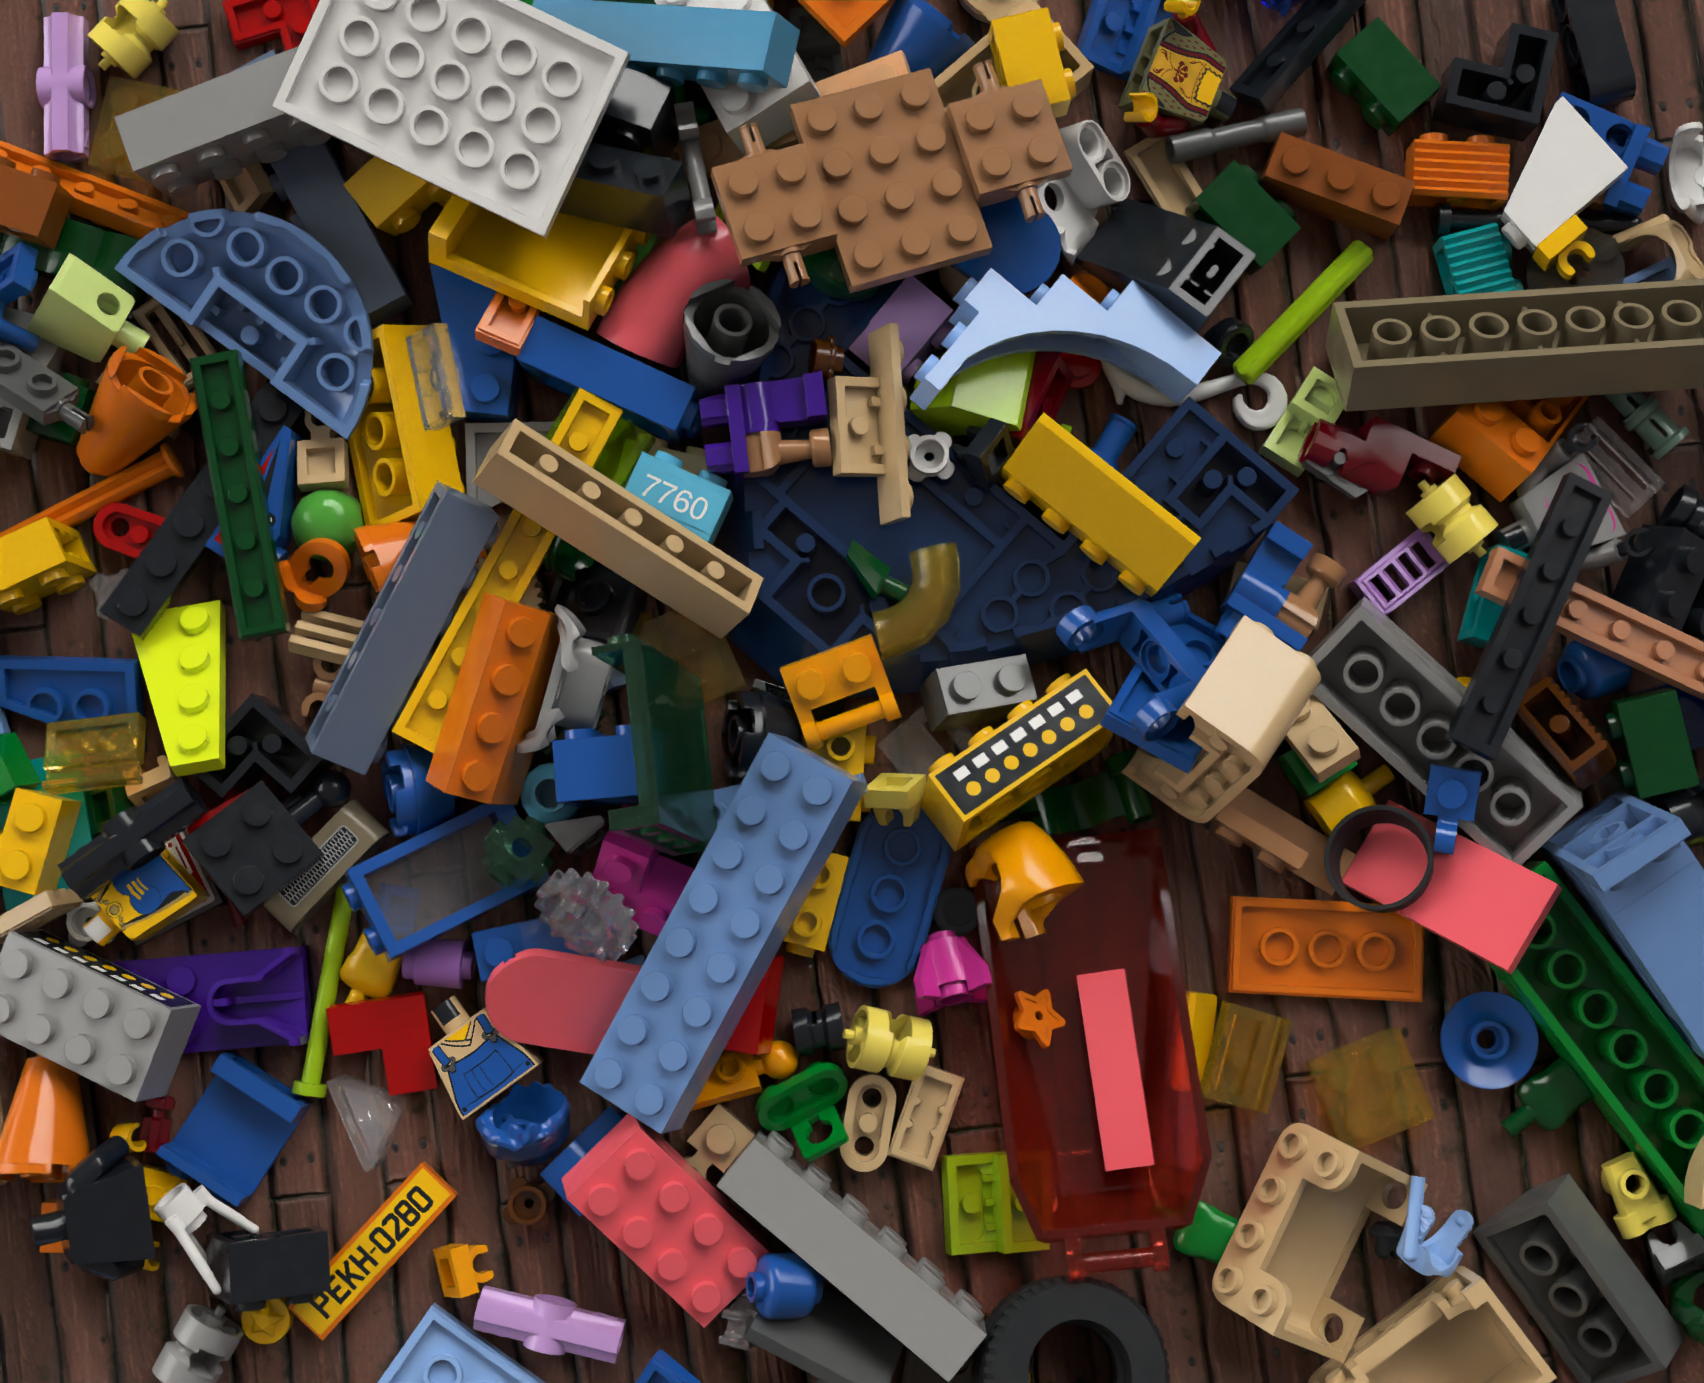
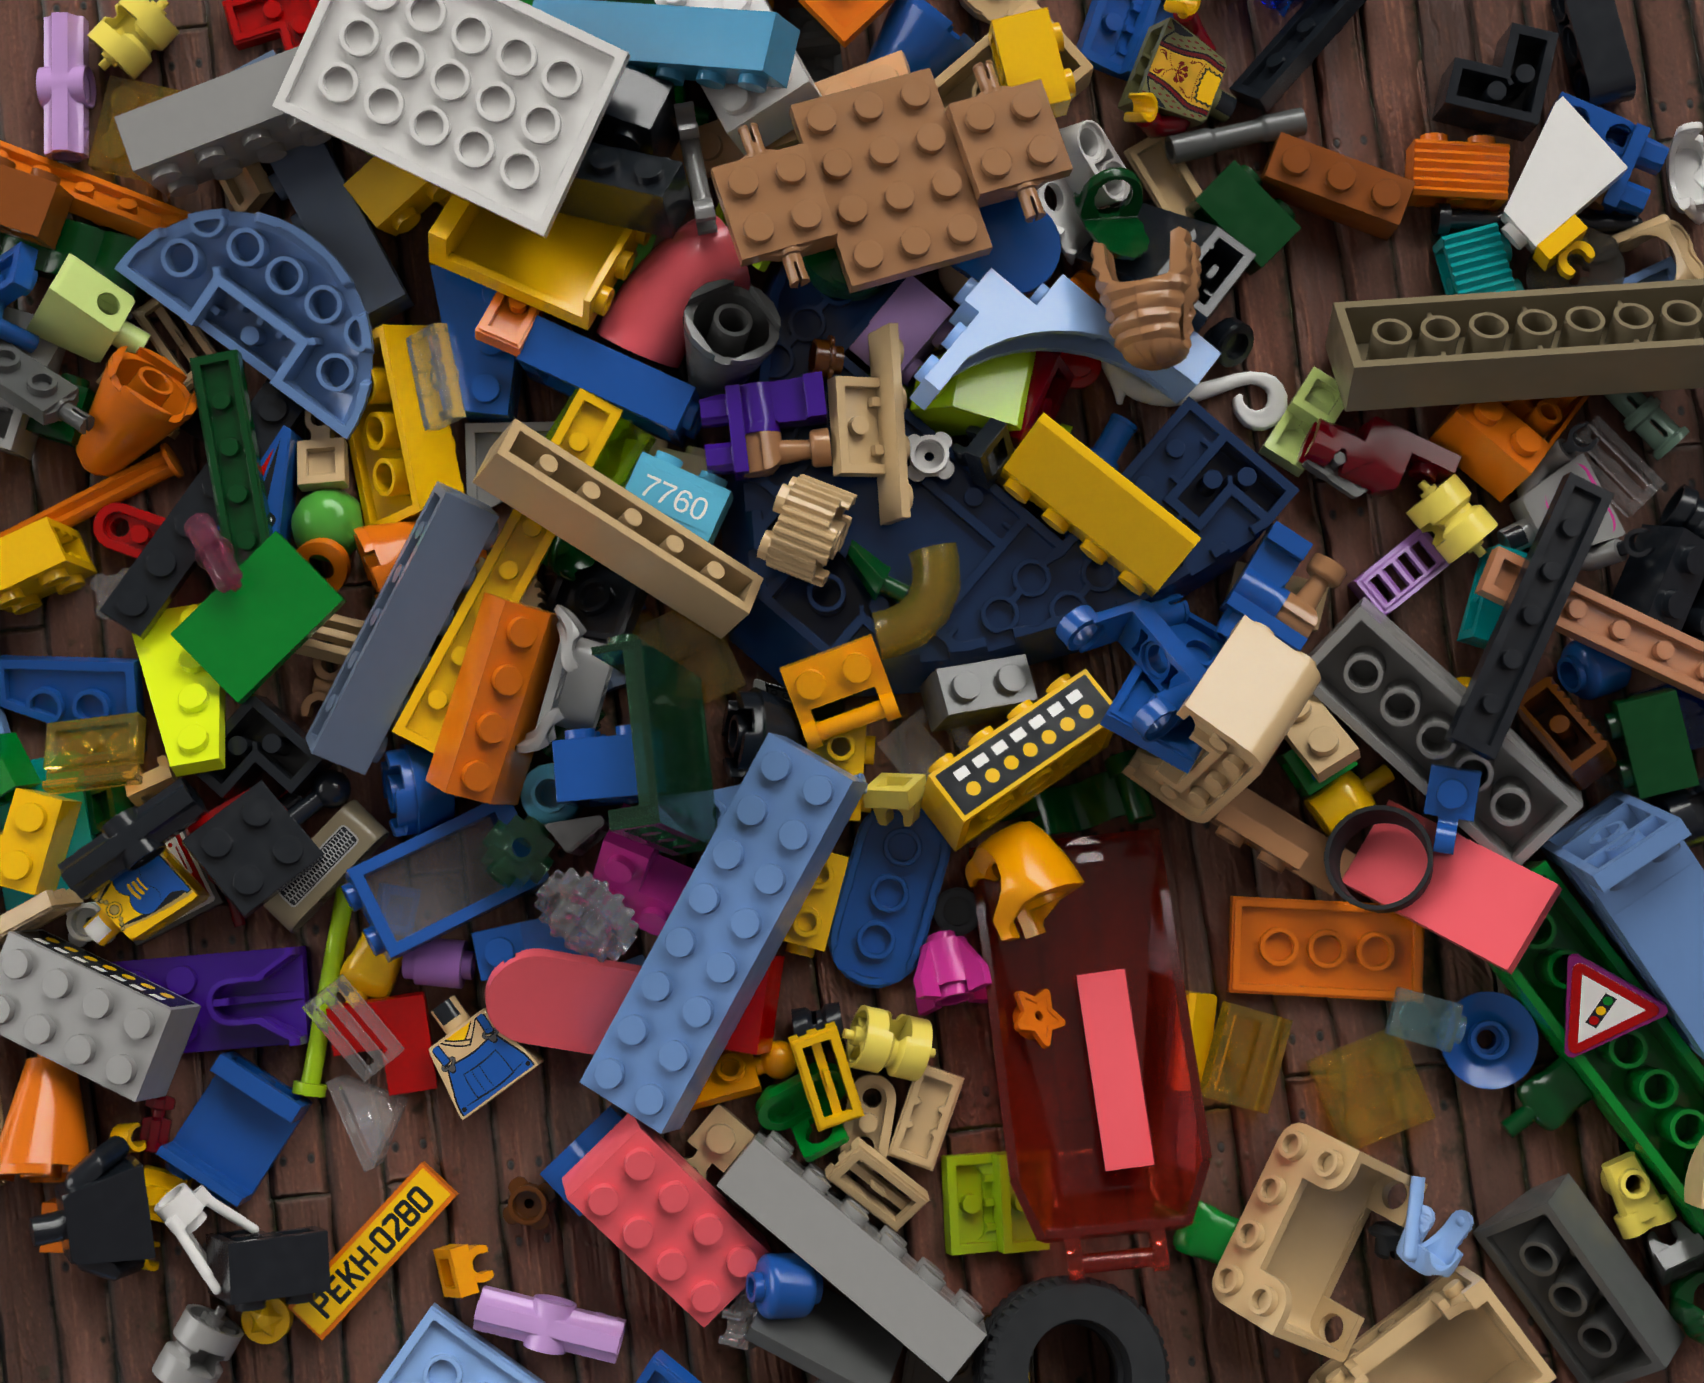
(213, 552): none -> clear pink axle
(256, 629): none -> green tile
(368, 1016): none -> clear tile
(526, 1124): blue hair -> none
(807, 529): none -> tan brick
(814, 1038): none -> yellow tile
(889, 1171): none -> tan tile
(1114, 227): none -> dark green piece
(1151, 314): none -> medium nougat hair
(1303, 312): lime axle -> none
(1382, 77): dark green brick -> none
(1426, 1020): none -> clear light blue bracket
(1602, 1006): none -> piece

